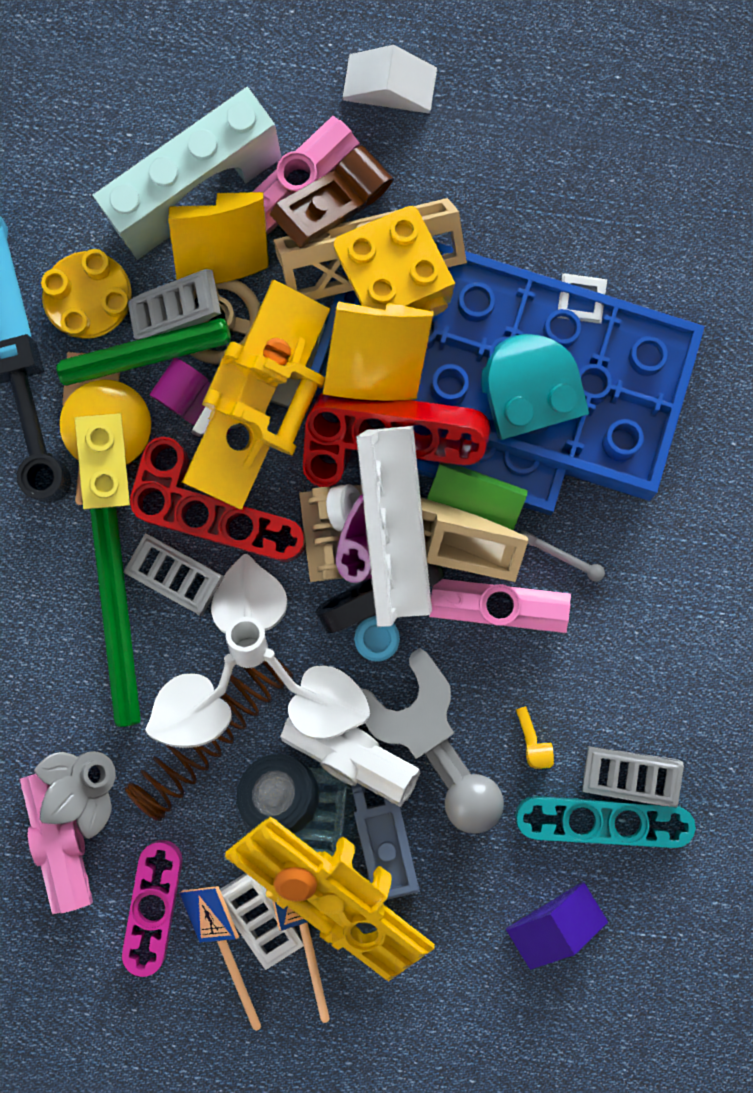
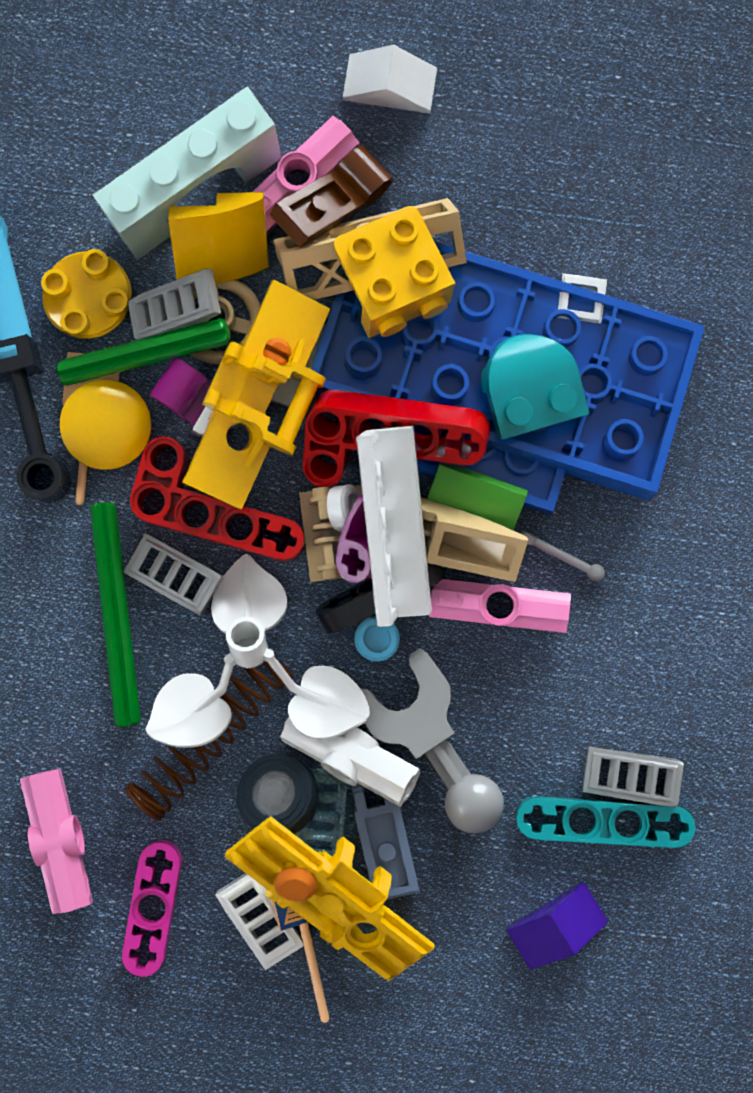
(73, 794): light grey plate -> none
(102, 461): light yellow plate -> none
(213, 923): piece -> none
(377, 352): yellow slope -> none
(537, 755): yellow hand -> none

